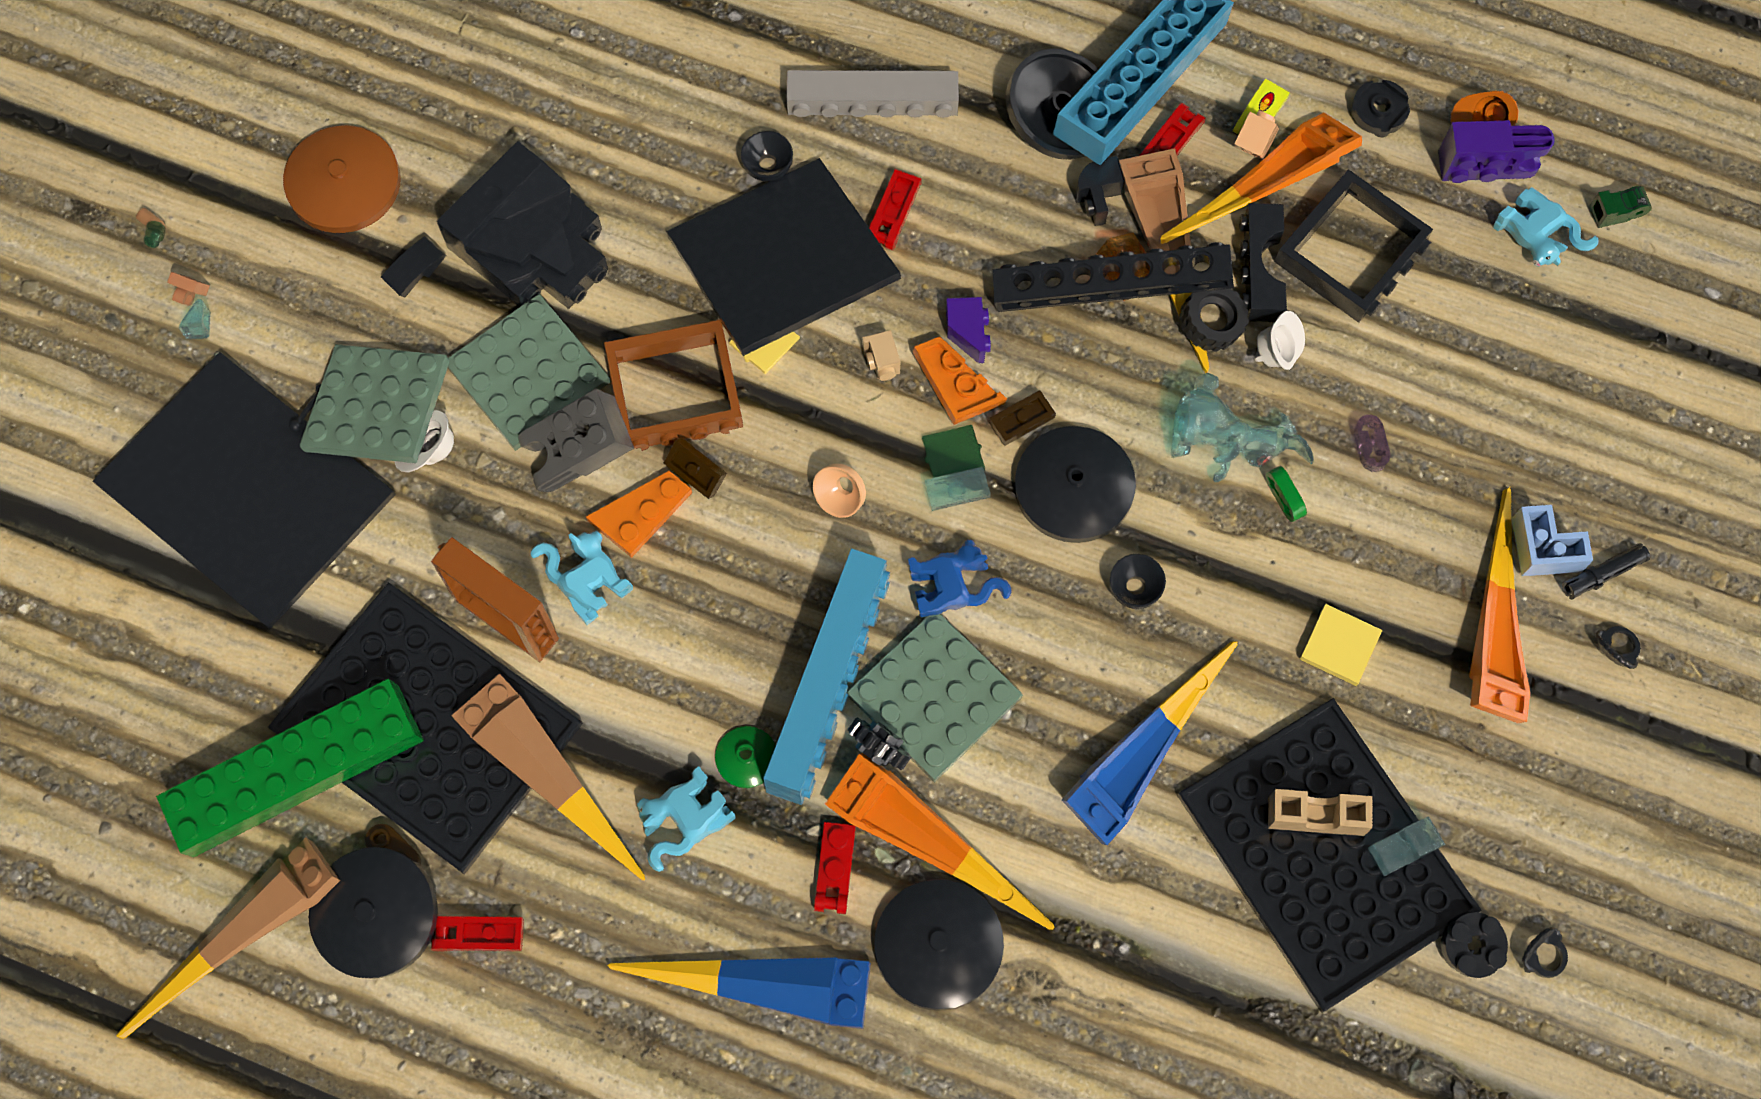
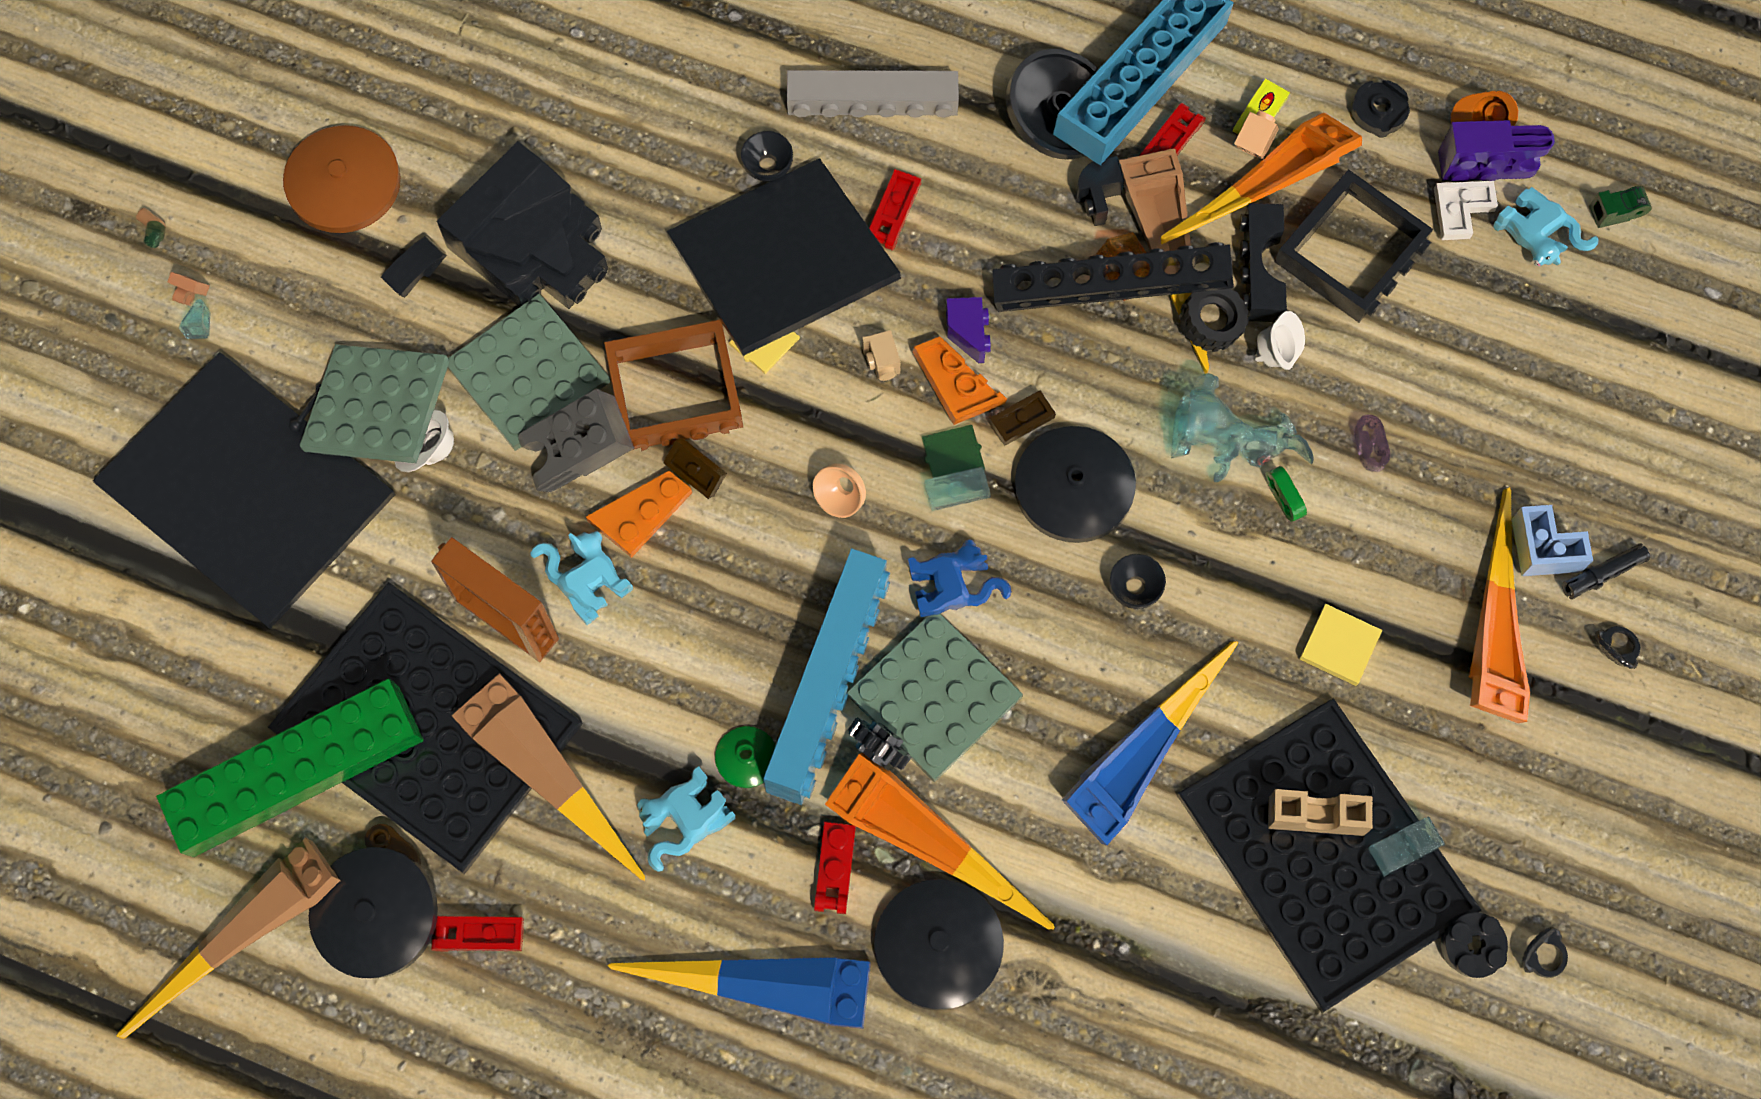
(1457, 201): none -> white plate

